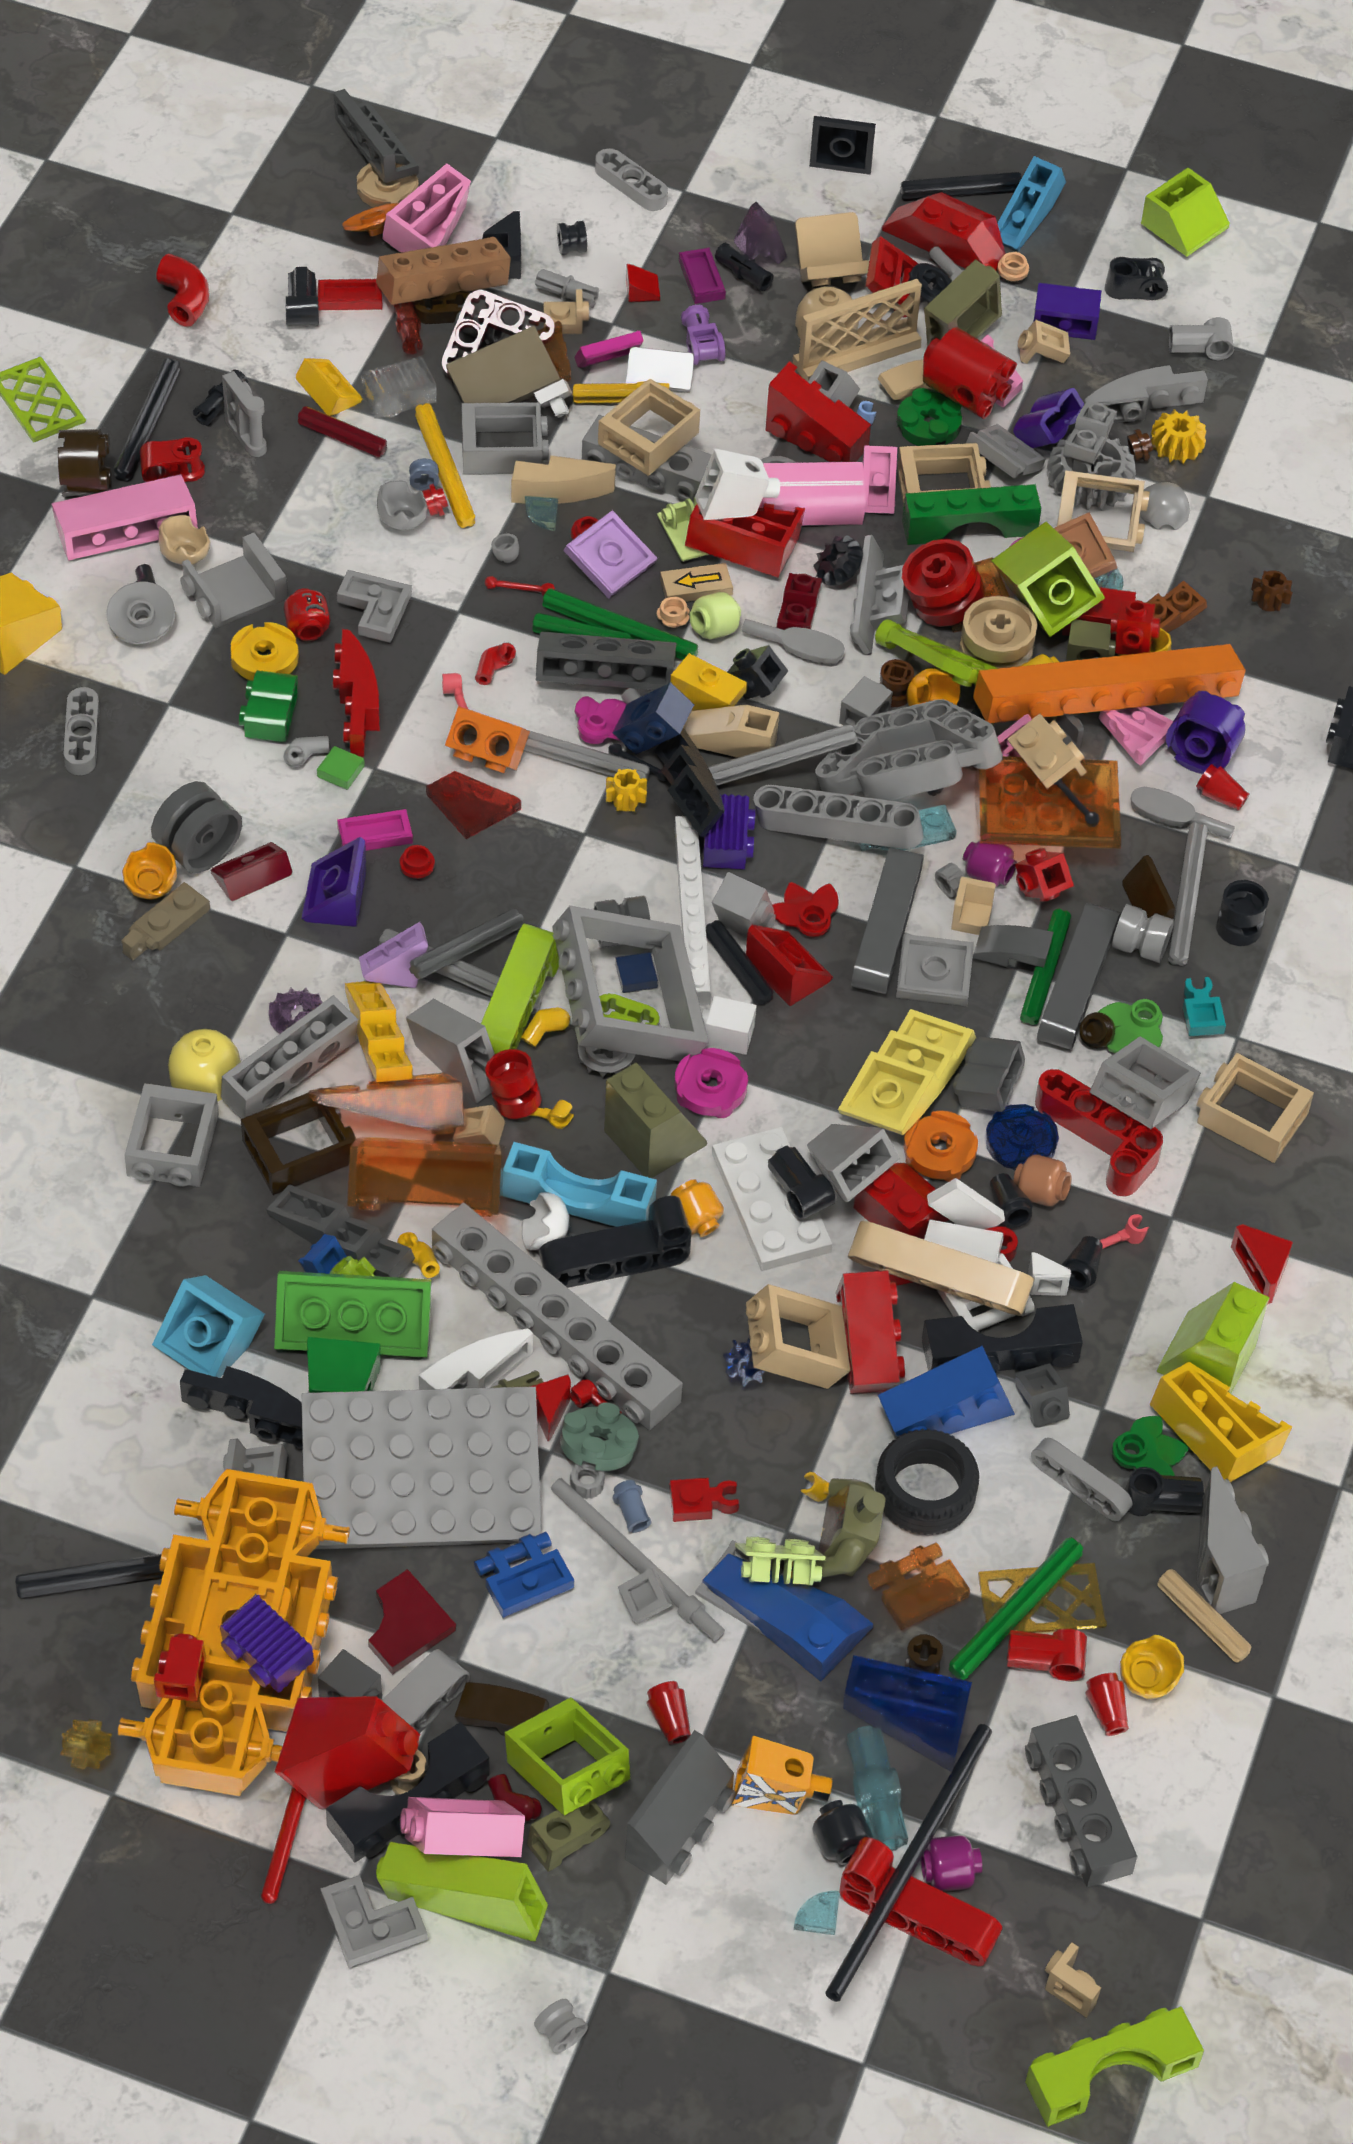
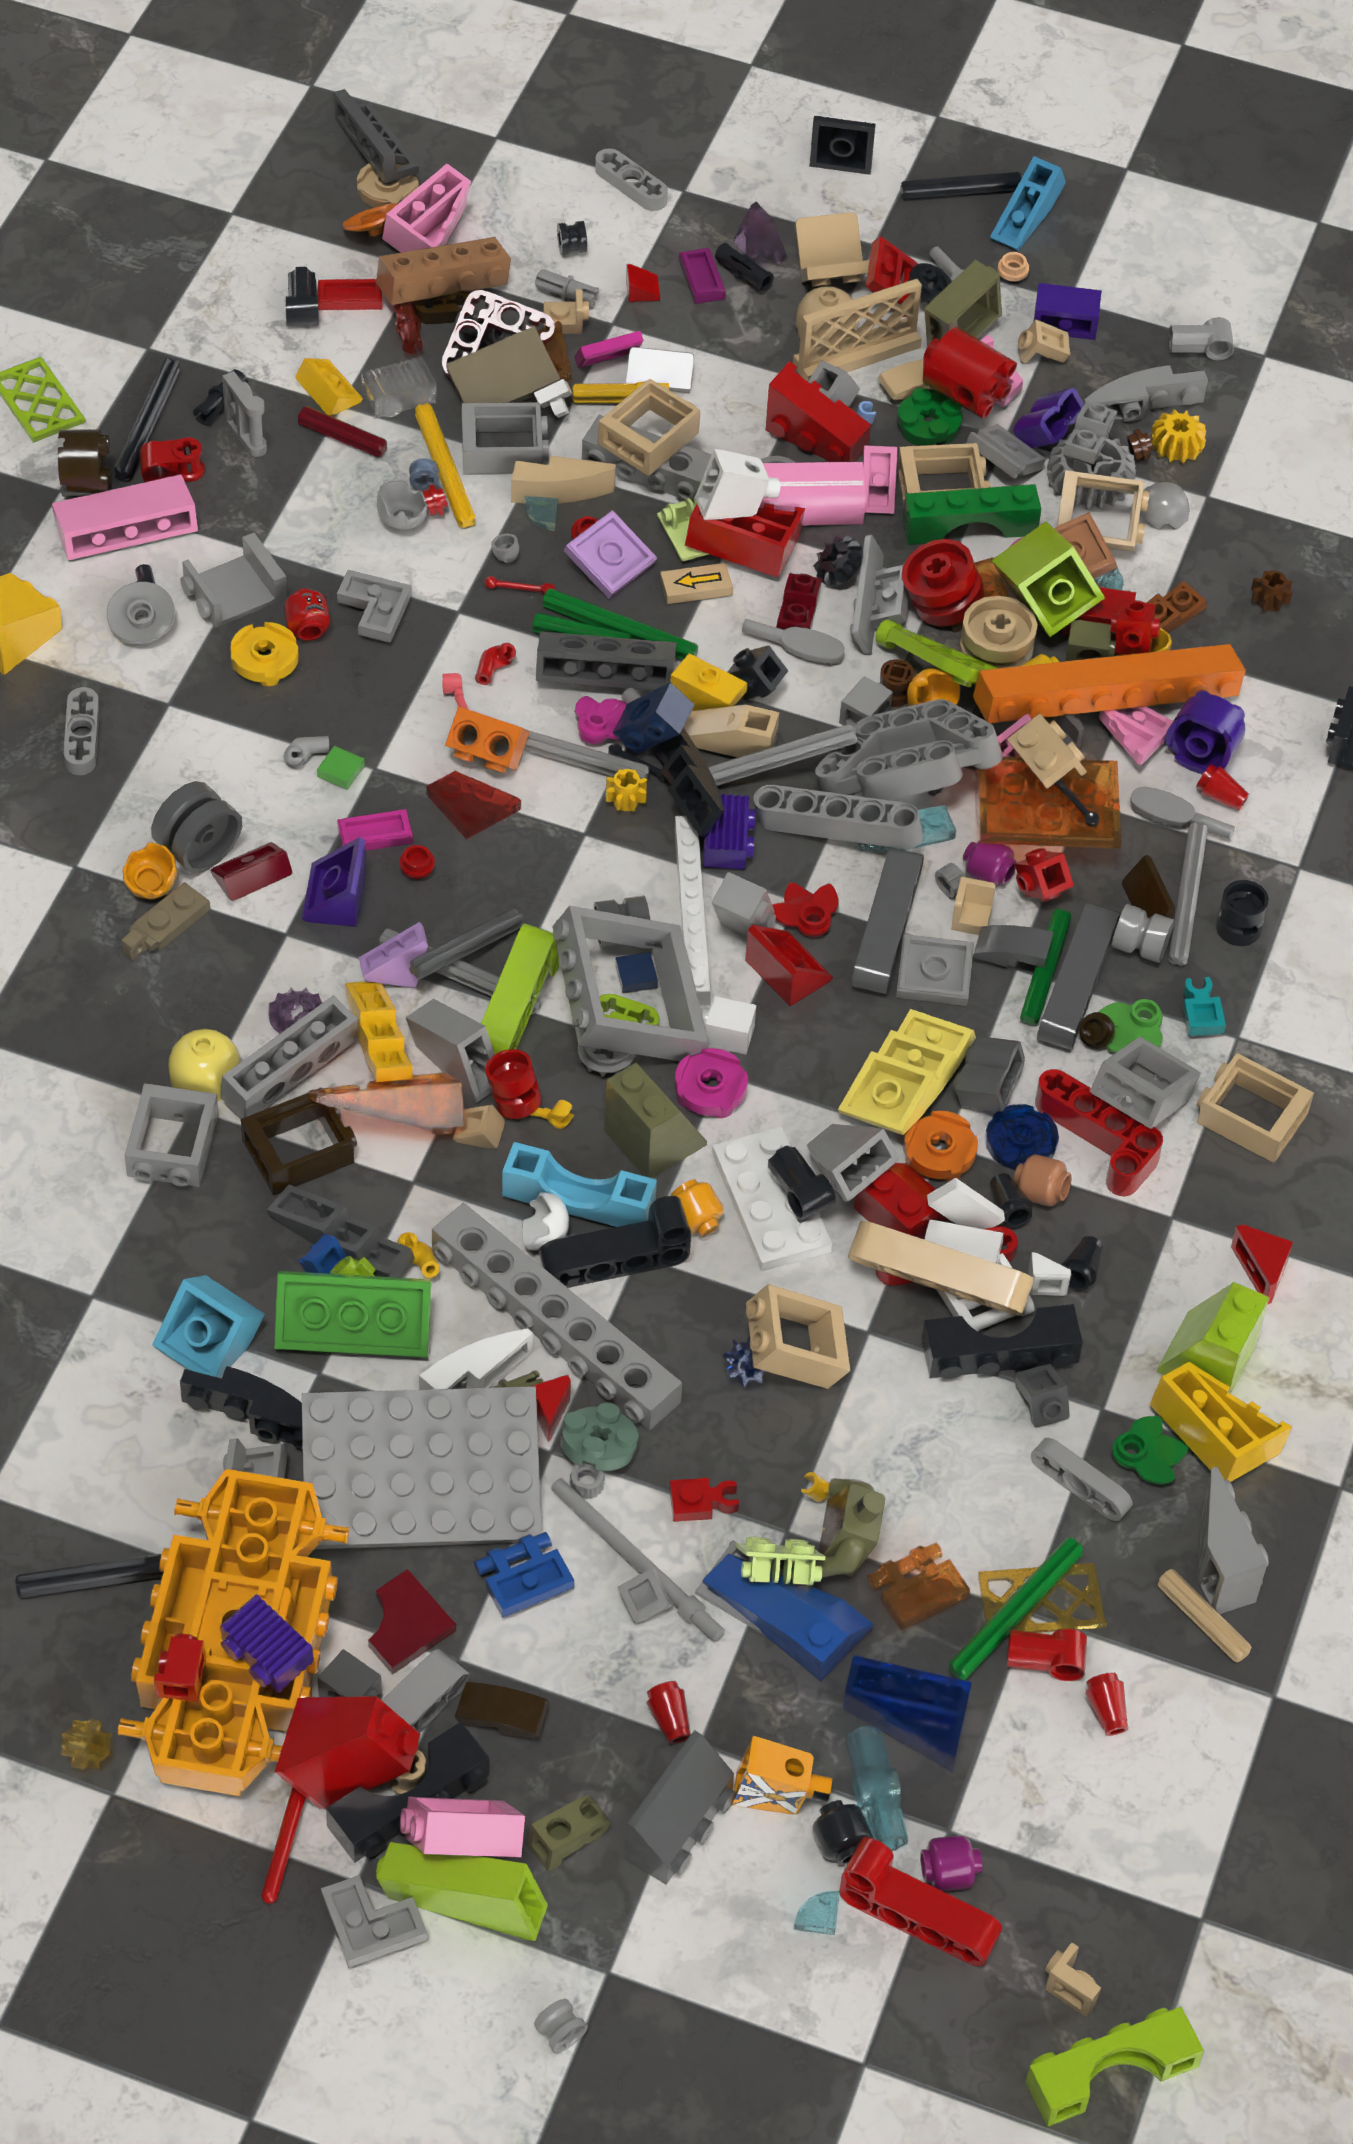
(182, 540): tan hair -> none
(190, 286): red cylinder -> none
(269, 706): green brick -> none
(342, 1365): green torso -> none
(357, 691): red slope -> none
(425, 1173): clear orange windscreen -> none
(502, 1791): dark red arm -> none
(509, 236): black slope -> none
(545, 1021): yellow arm -> none
(567, 1723): lime window -> none
(585, 1392): red hand -> none
(628, 1497): sand blue pin -> none
(673, 612): light nougat plate -> none
(702, 337): medium lavender connector -> none
(715, 615): yellowish green head -> none
(739, 962): black axle -> none
(871, 1331): red wedge -> none
(908, 1864): black piece -> none
(924, 1647): dark brown bush -> none
(934, 1449): black tyre -> none
(948, 1397): blue wedge -> none
(951, 225): red wedge -> none
(1066, 1743): dark grey brick -> none
(1129, 1233): coral hand -> none
(1133, 276): black piece -> none
(1152, 1667): yellow hair -> none
(1164, 1492): black piece -> none
(1184, 212): lime slope -> none

